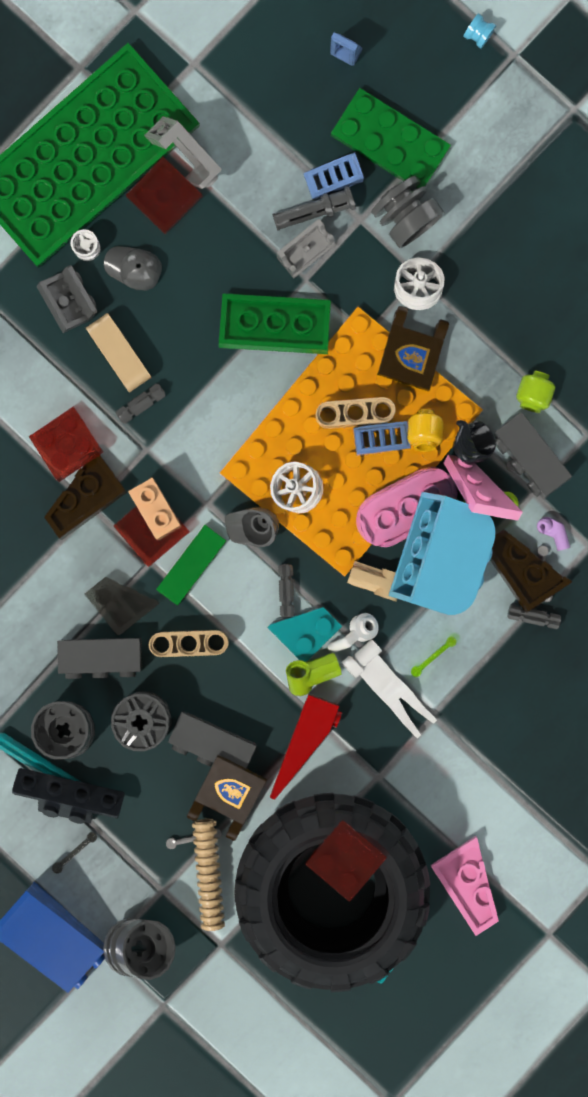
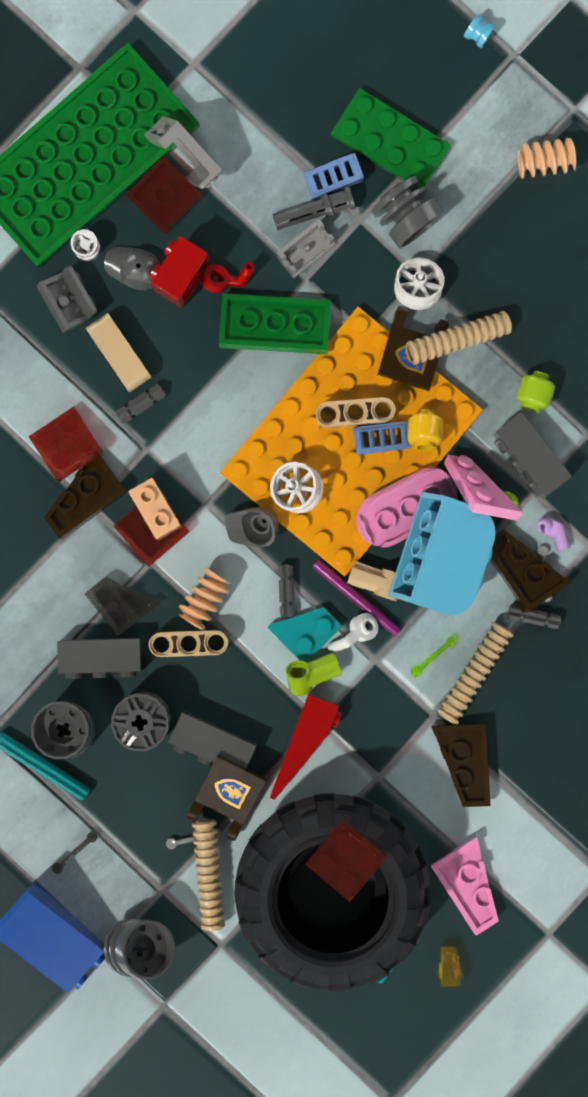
(67, 797): black bracket -> none
(179, 271): none -> red brick
(191, 565): green tile -> none
(204, 599): none -> light nougat piece
(223, 279): none -> red plate
(345, 49): medium blue slope -> none
(356, 597): none -> magenta bar
(385, 683): white flag -> none
(449, 968): none -> clear yellow cone
(458, 337): none -> tan piece
(467, 759): none -> dark brown wing
(473, 441): black hair -> none
(475, 673): none -> tan piece
(546, 157): none -> light nougat piece

